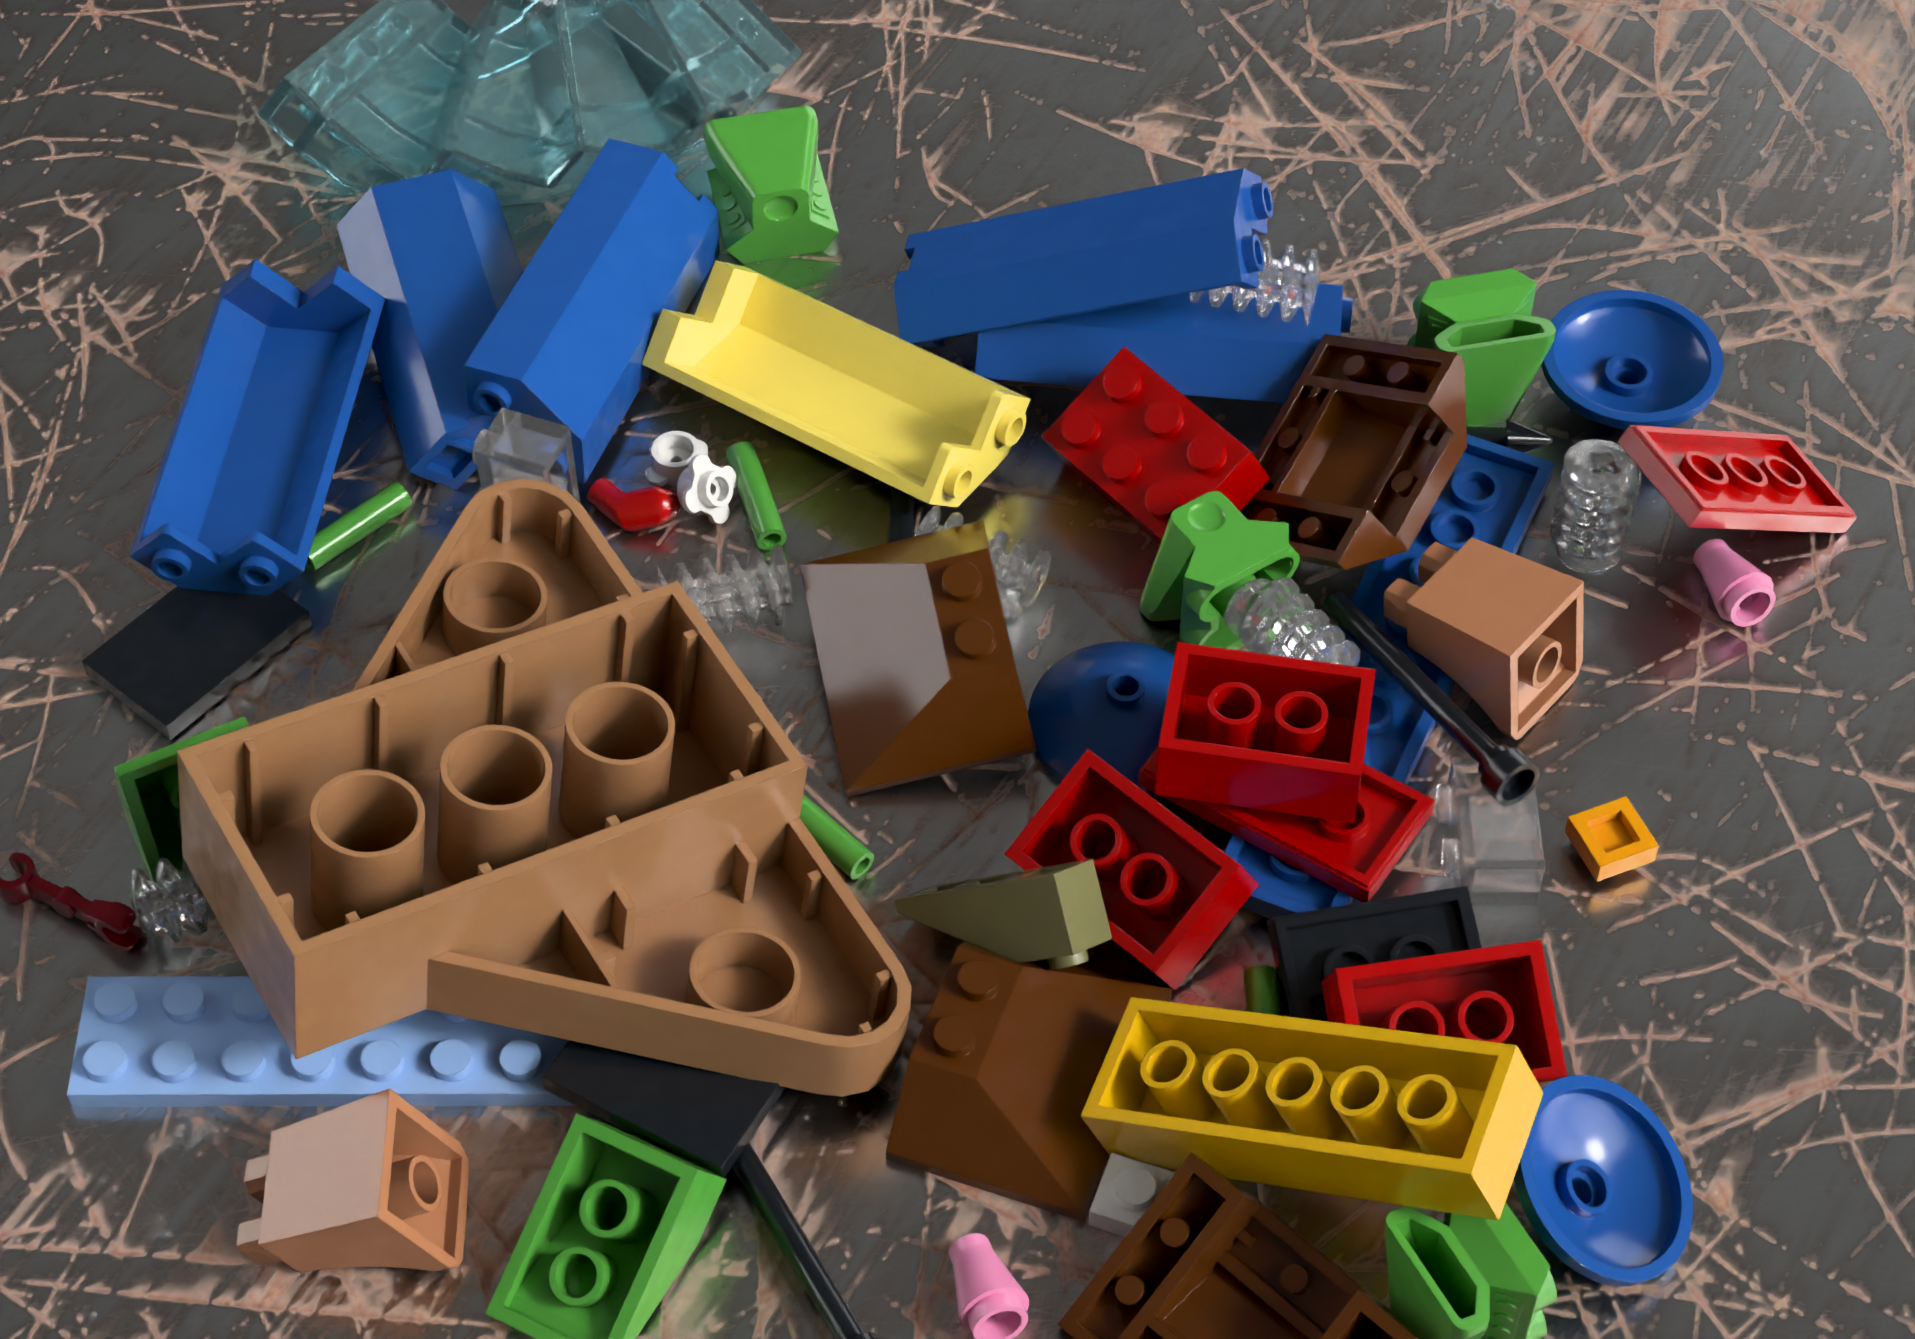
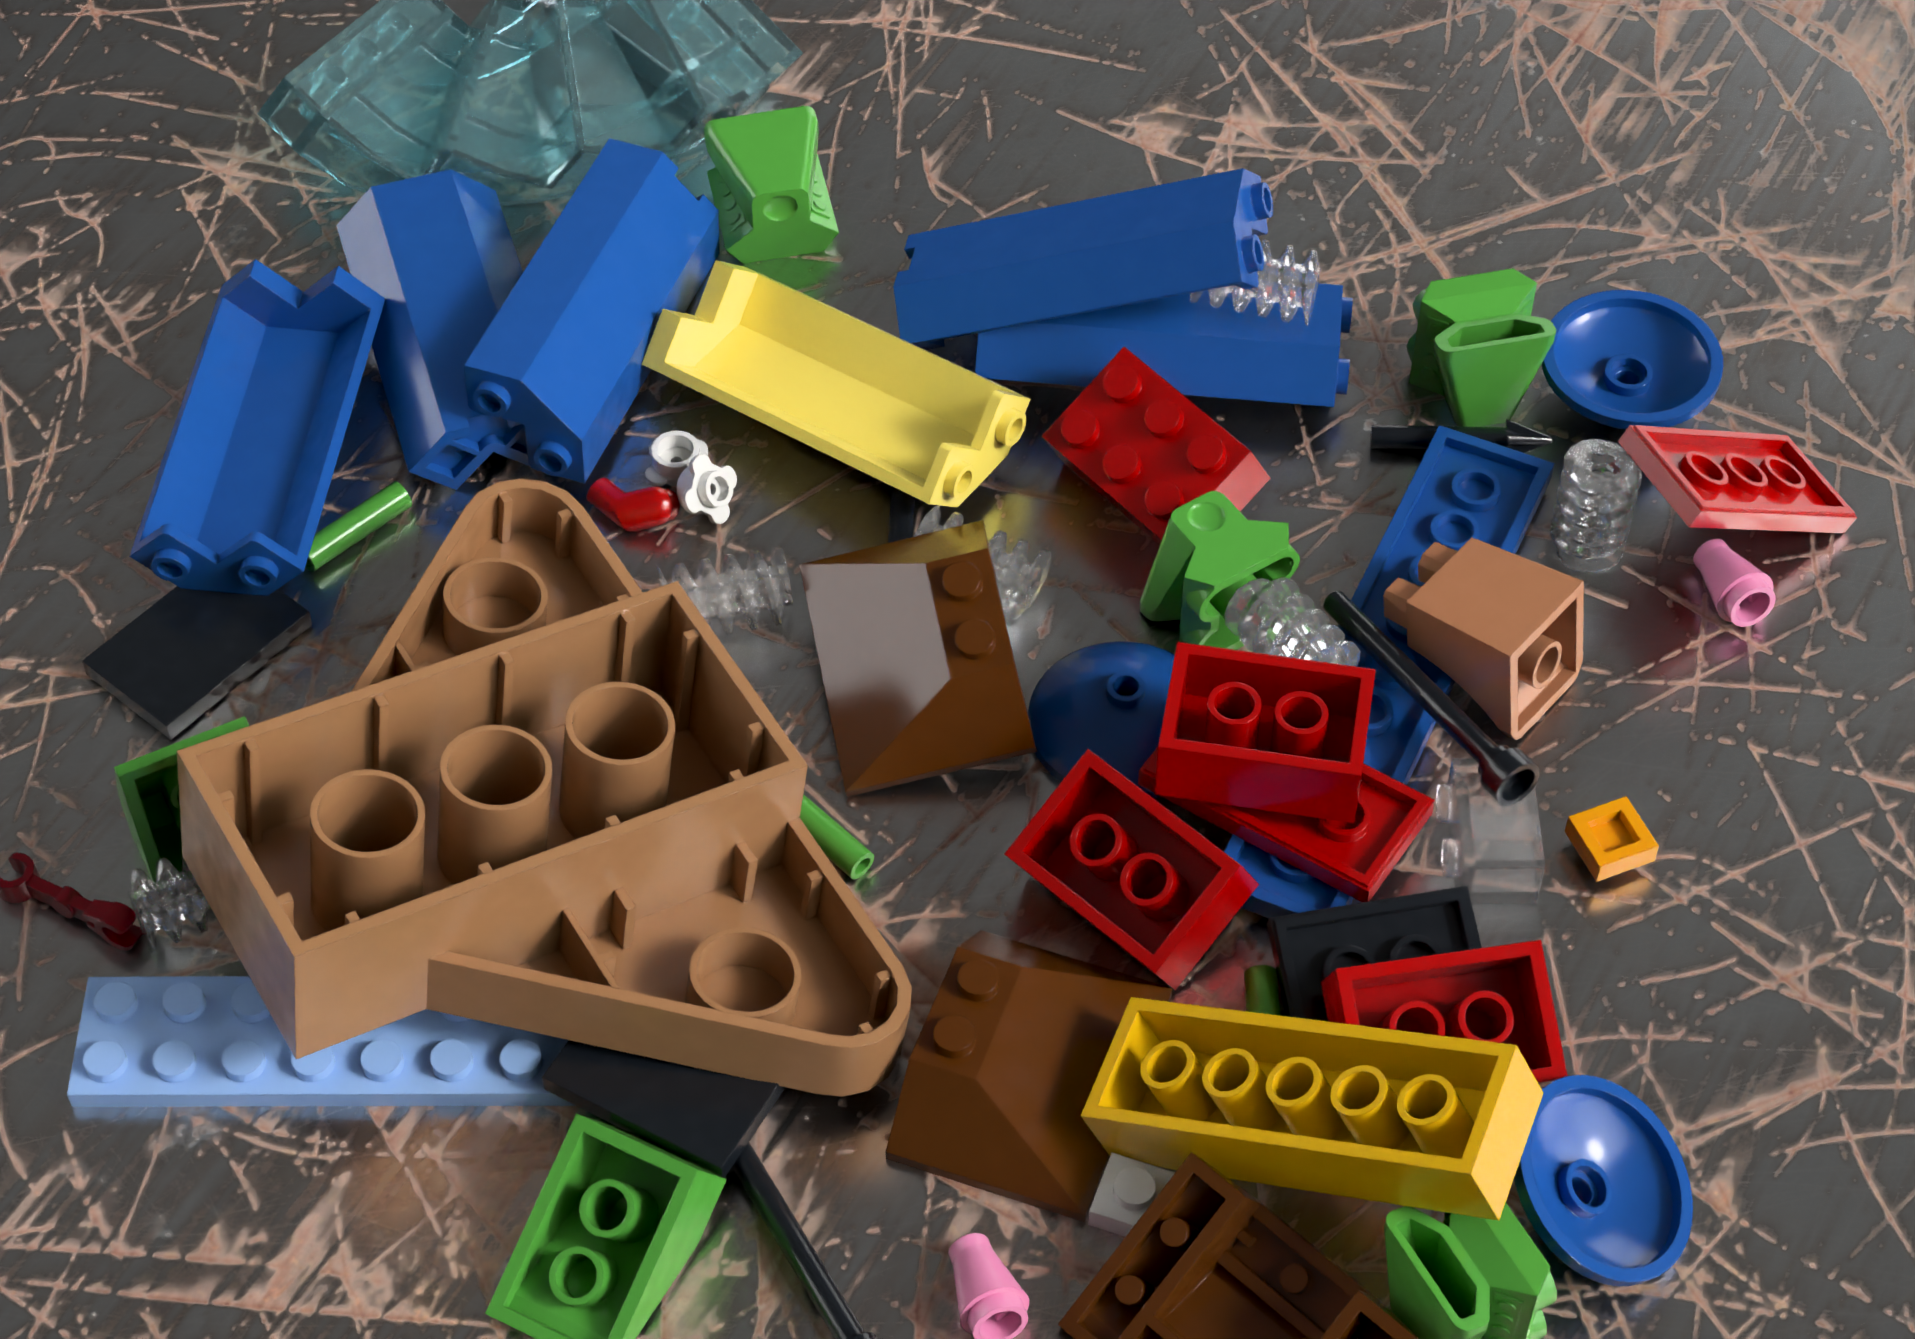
(359, 1191): nougat hips -> none
(525, 449): clear brick -> none
(756, 495): bright green piece -> none
(1020, 914): olive slope -> none
(1362, 449): reddish brown slope -> none

